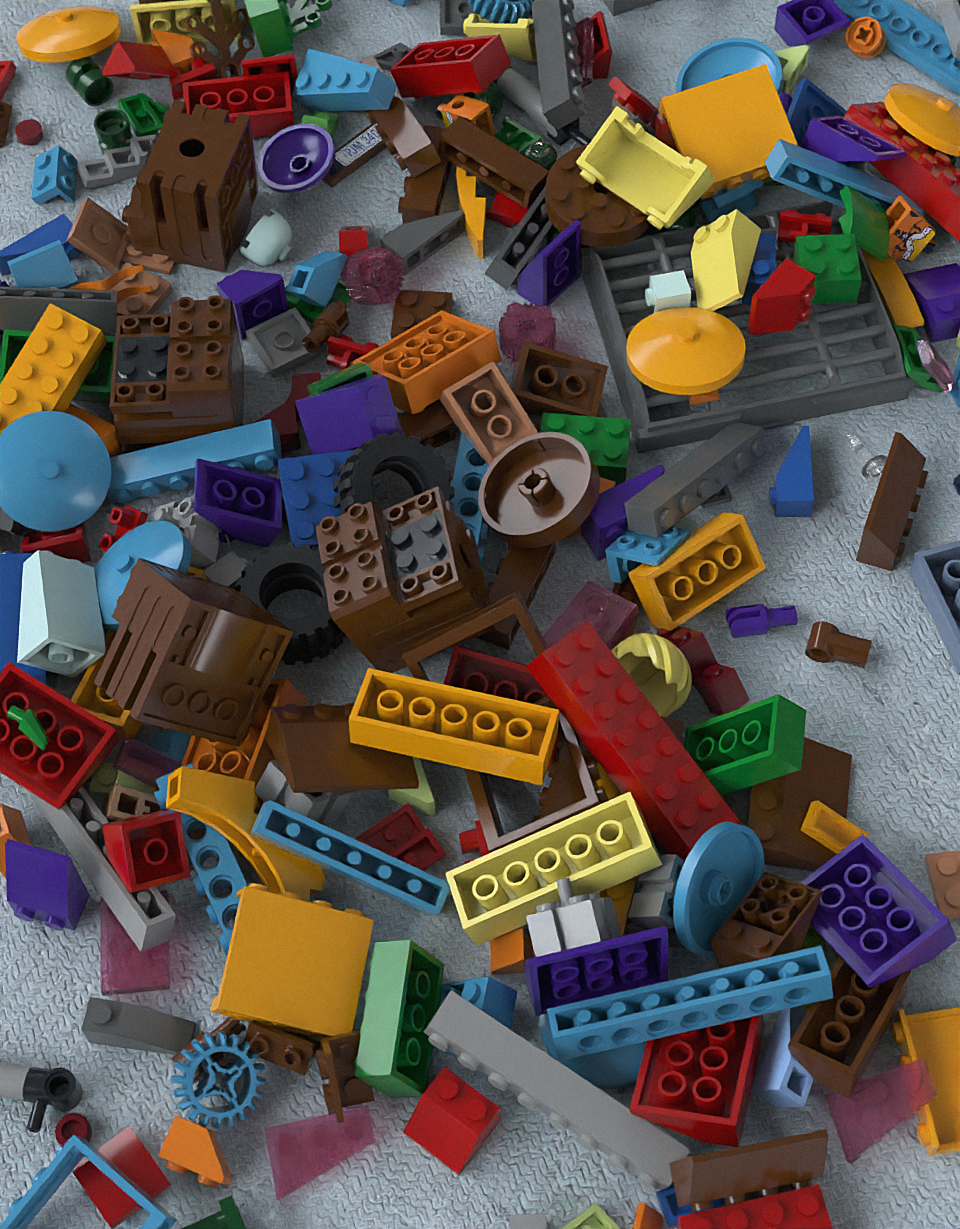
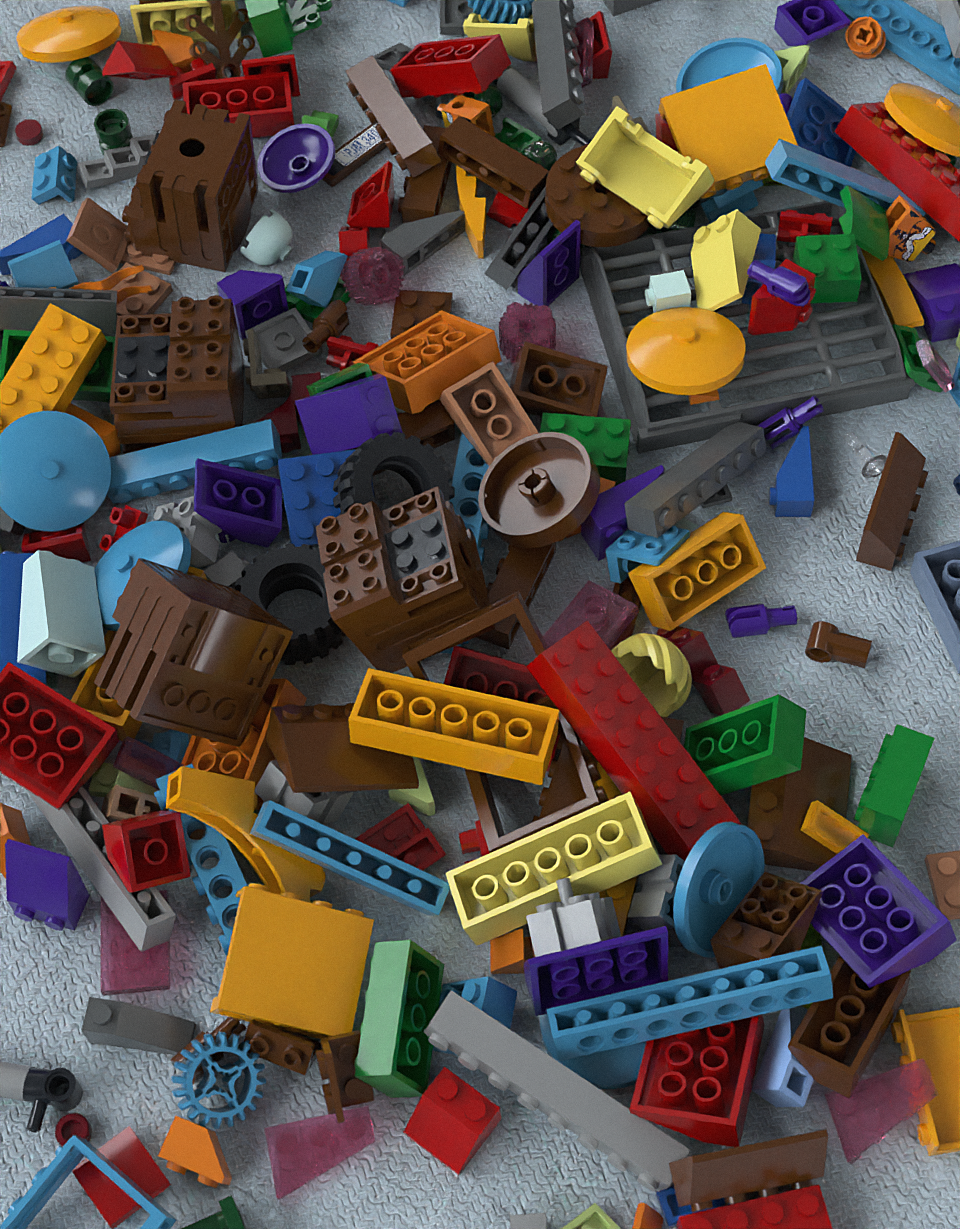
(29, 725): green bar -> none
(143, 114): green wing -> none
(268, 384): none -> dark tan bracket
(341, 84): dark azure wedge -> none
(373, 200): none -> red slope
(634, 102): red wing -> none
(781, 282): none -> dark purple arm
(793, 420): none -> dark purple arm
(846, 141): dark purple slope -> none
(892, 784): none -> green brick

